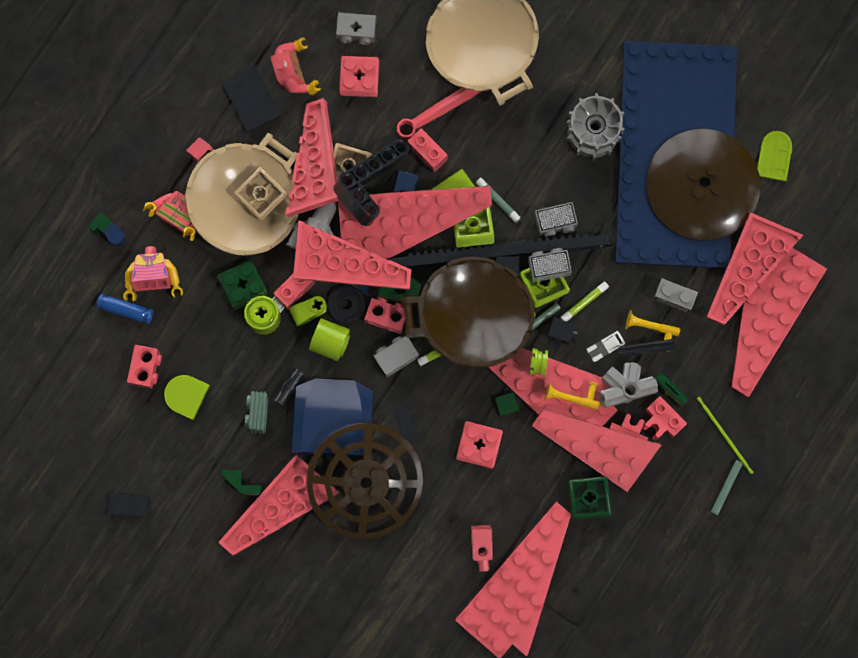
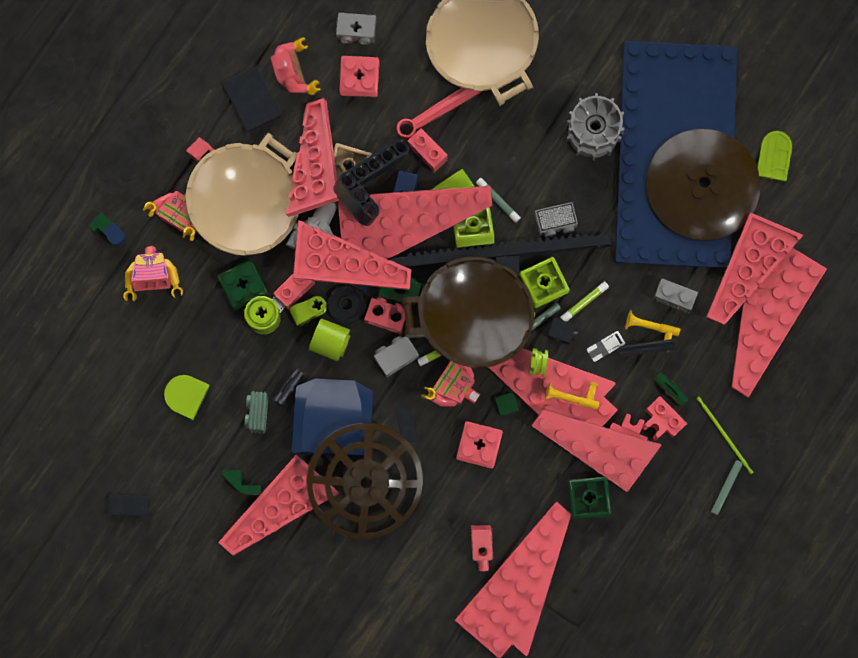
(124, 308): blue axle -> none
(138, 366): coral brick -> none
(248, 193): tan brick -> none
(453, 386): none -> coral torso
(549, 265): brick -> none
(627, 380): light grey piece -> none

